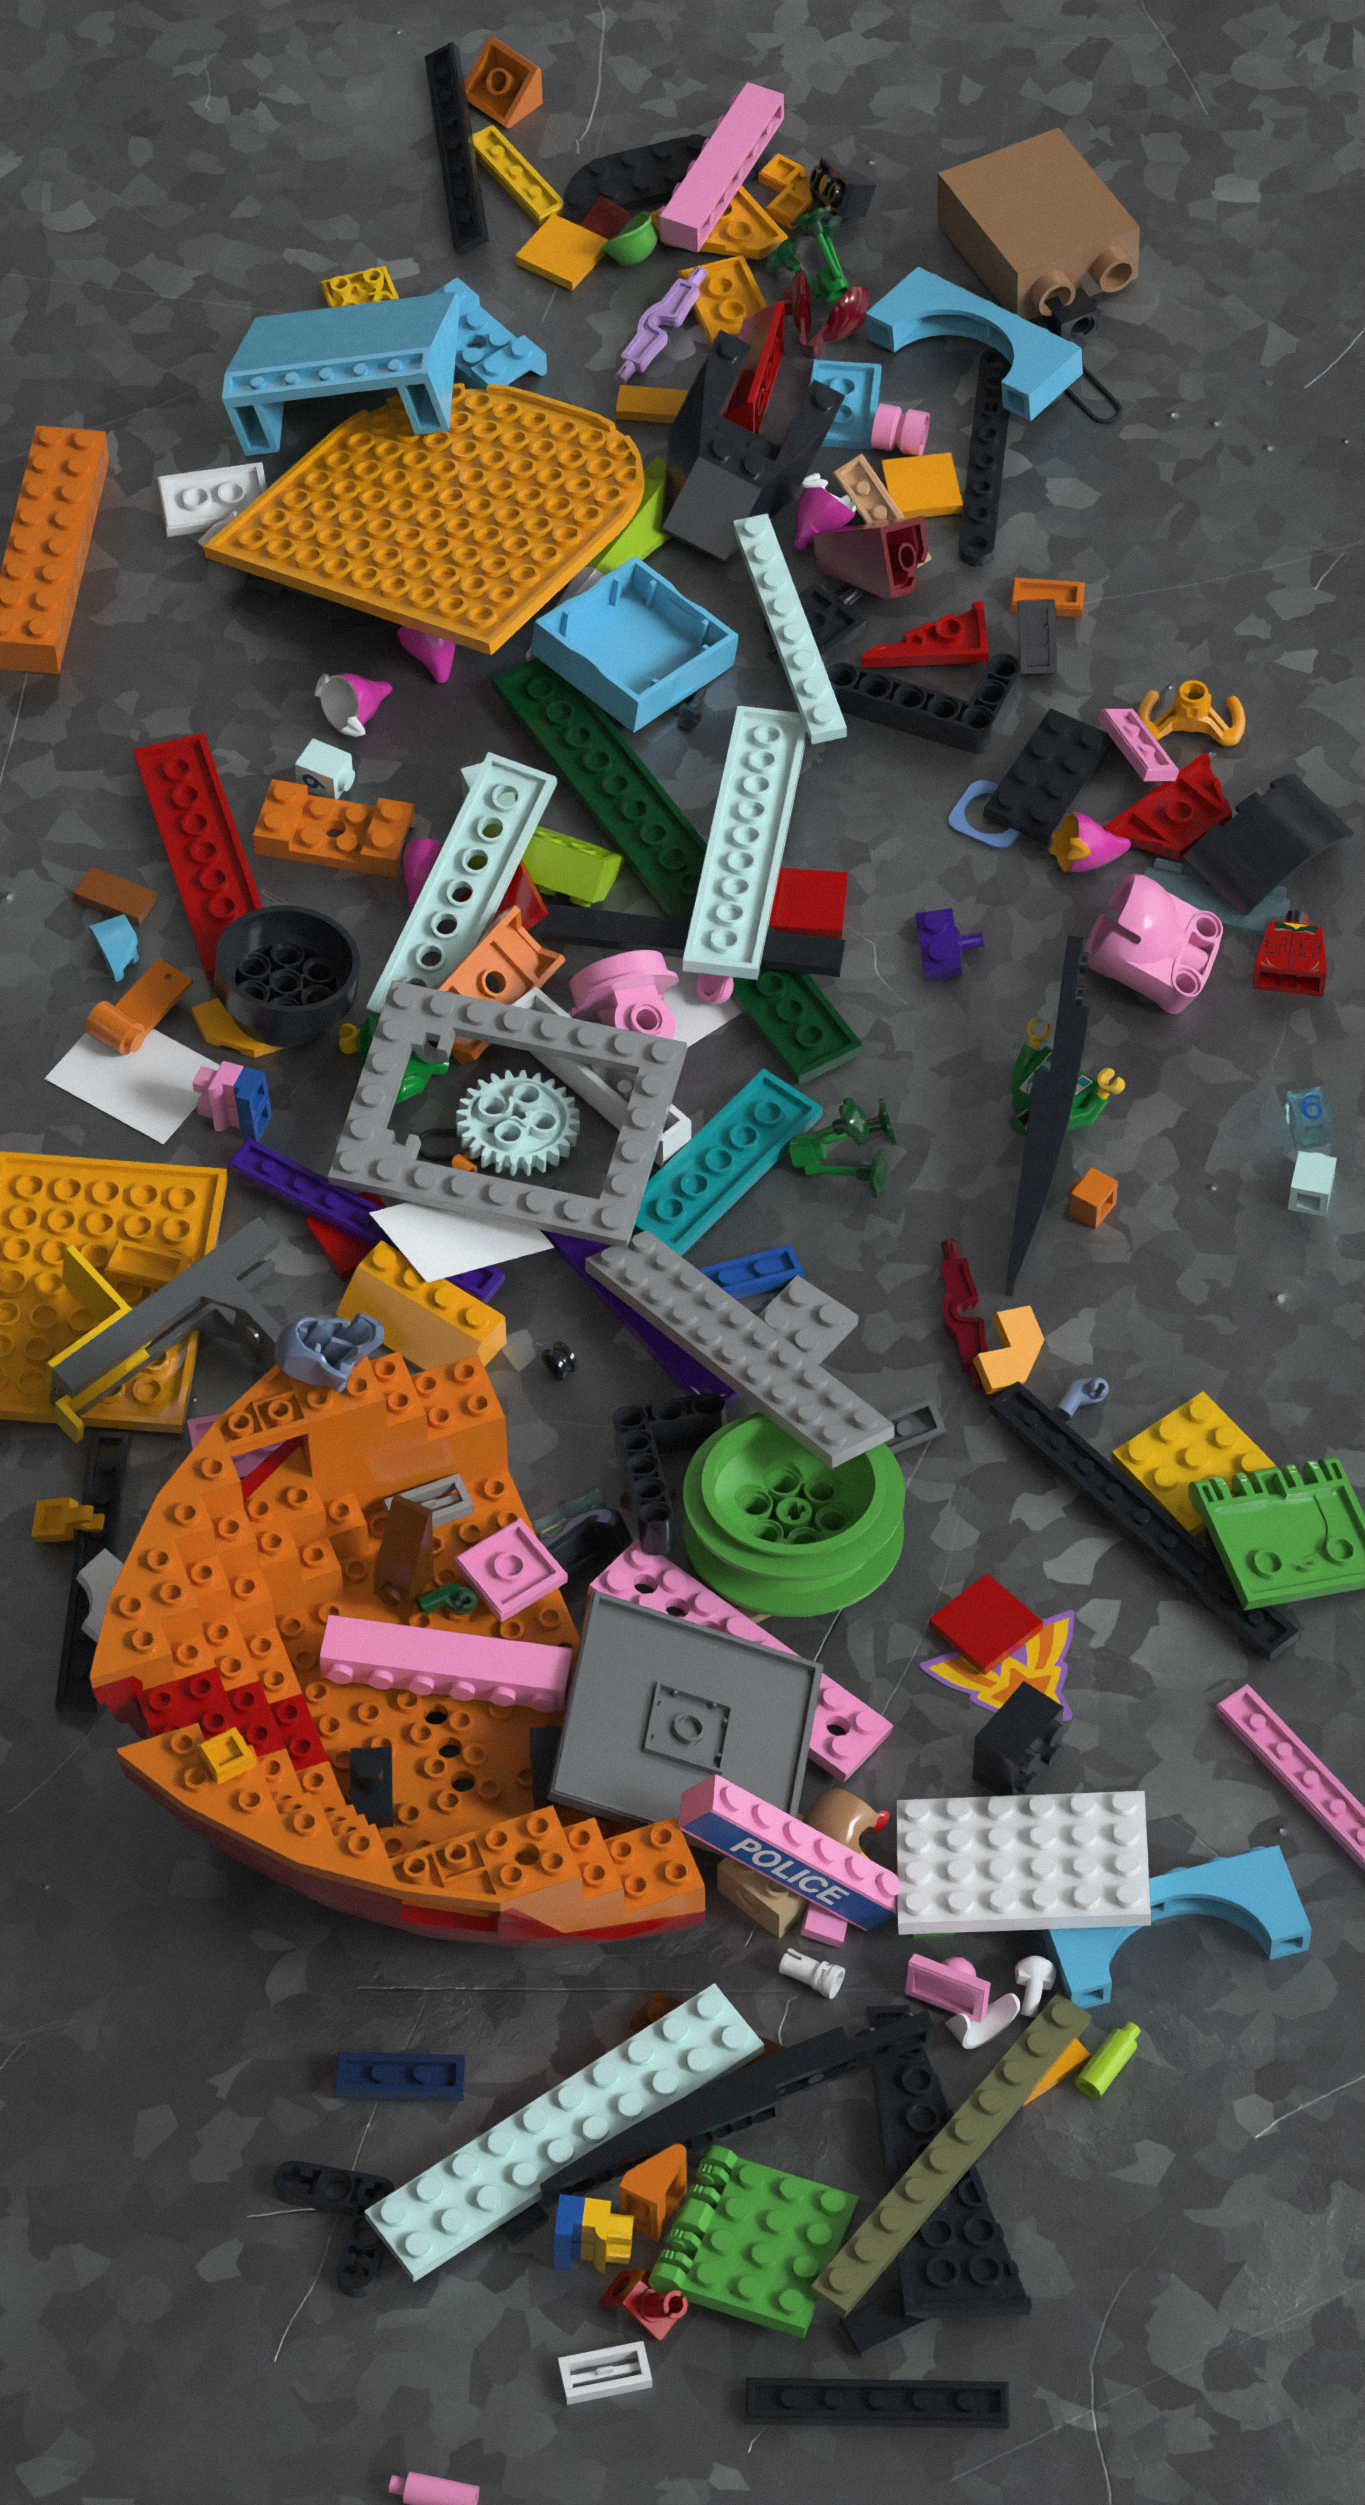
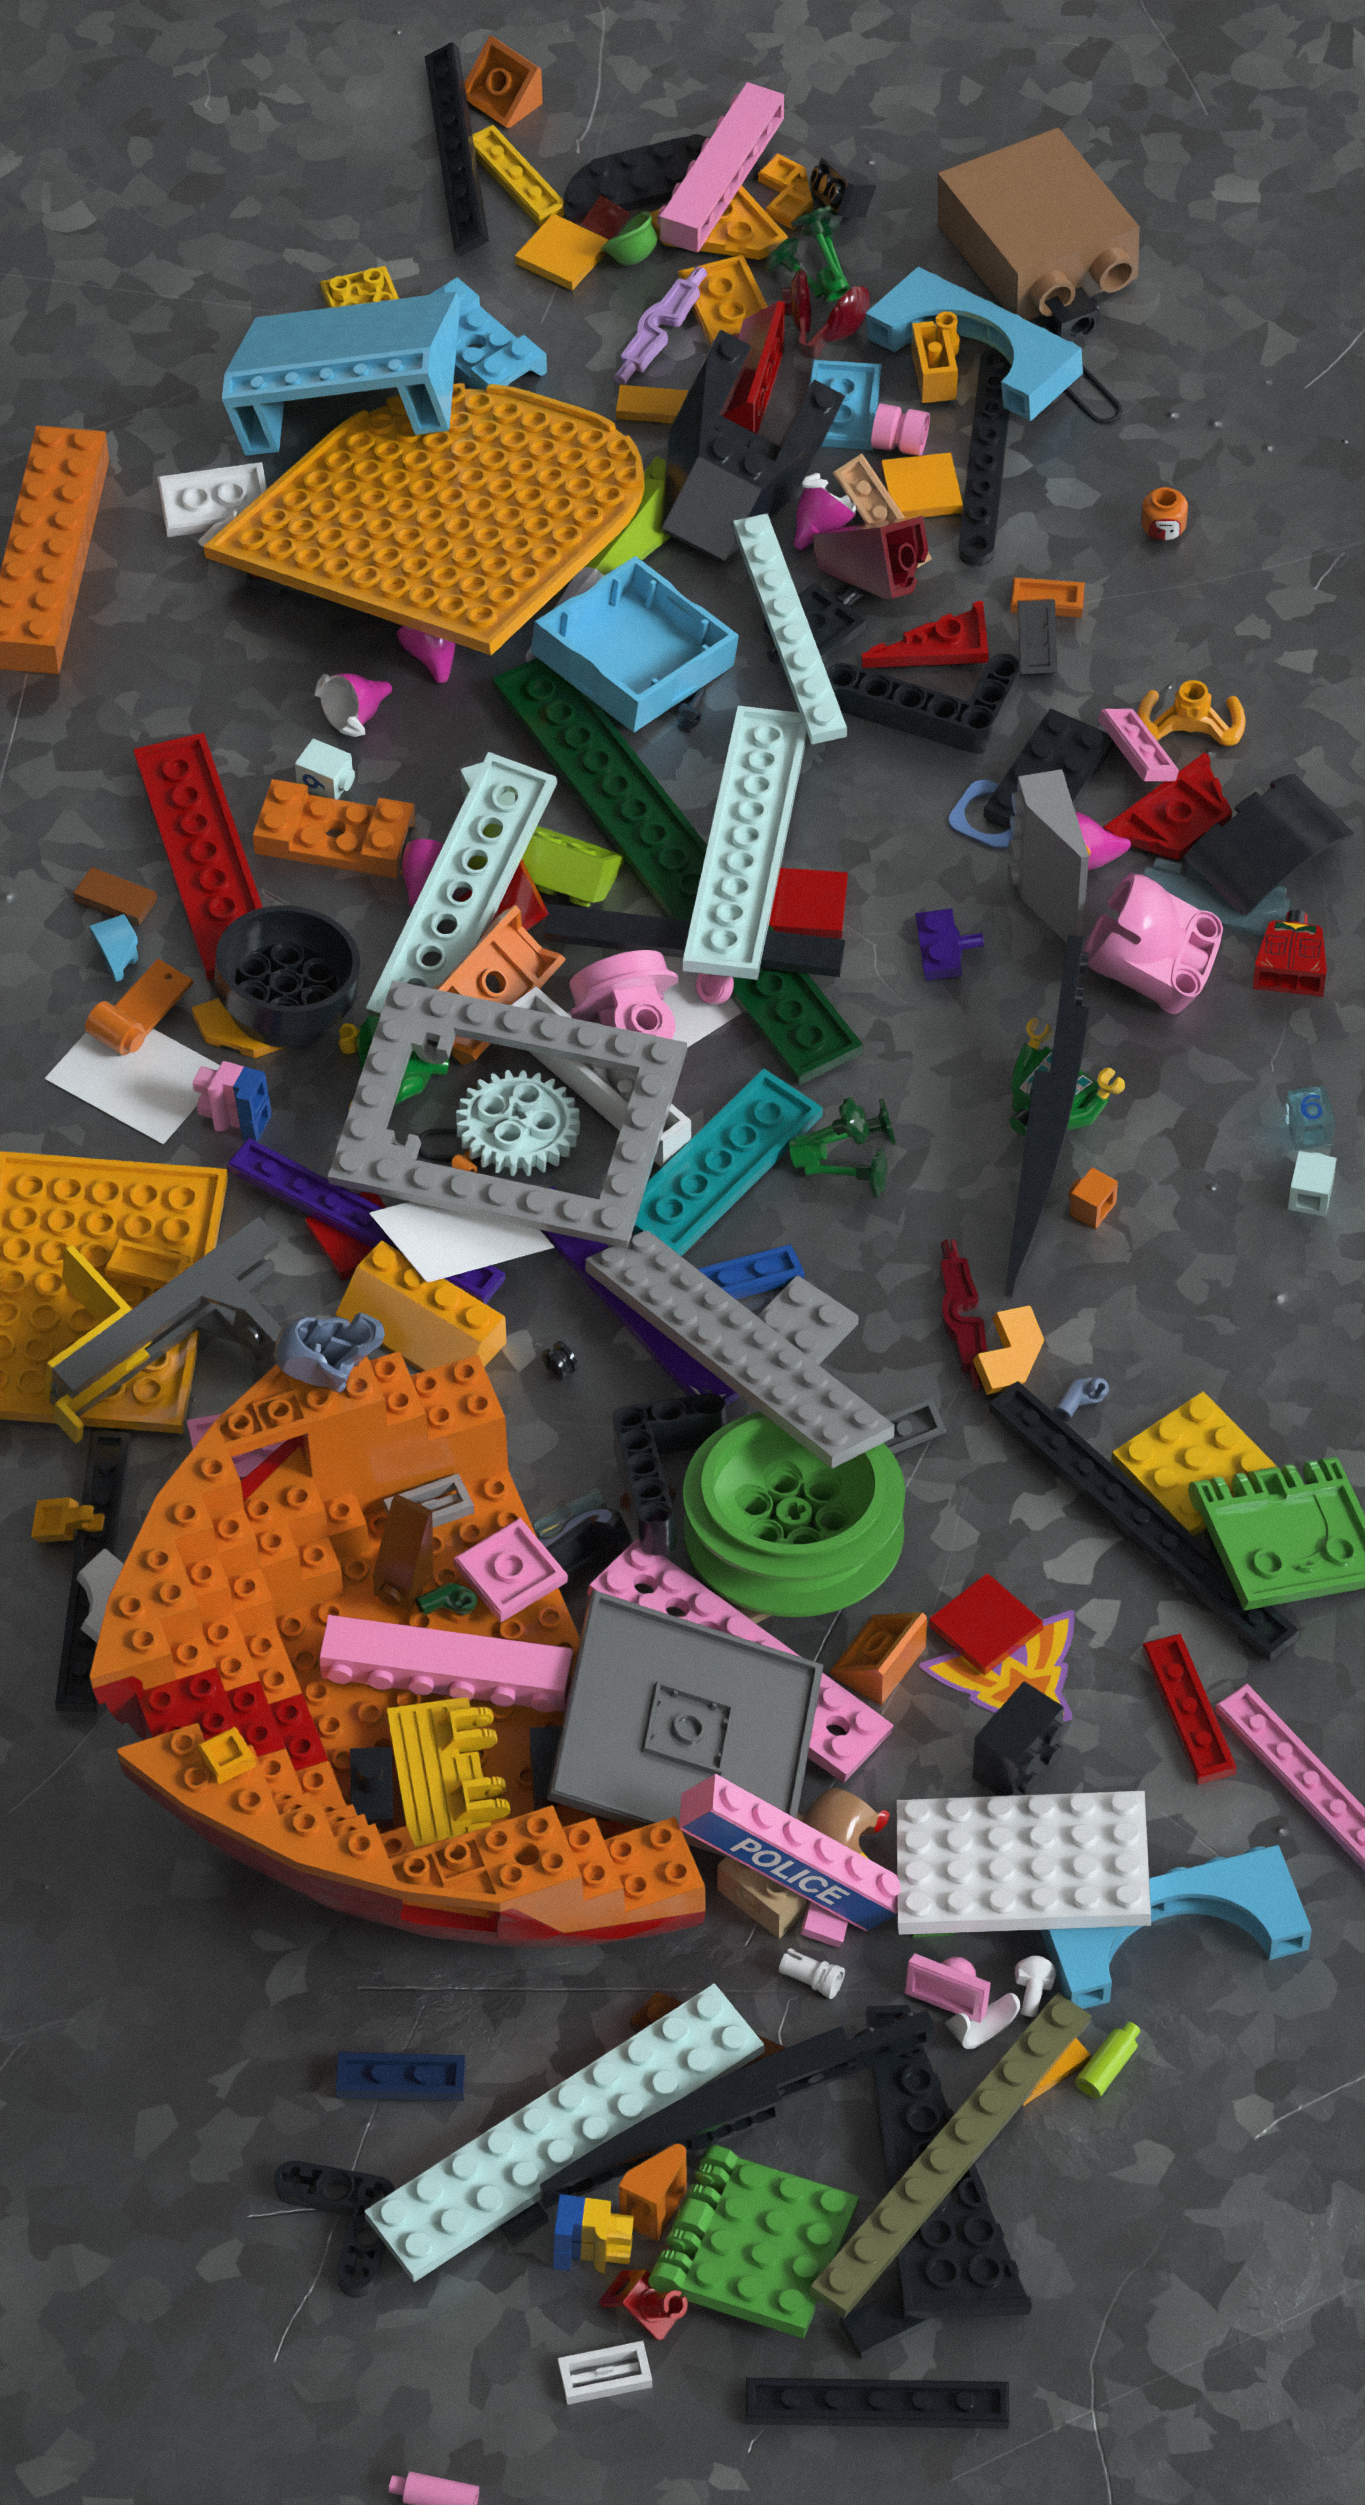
(434, 1775): none -> yellow hinge
(882, 1654): none -> orange slope
(934, 357): none -> light orange hinge
(1049, 852): none -> light grey slope
(1164, 513): none -> orange head
(1189, 1709): none -> red tile

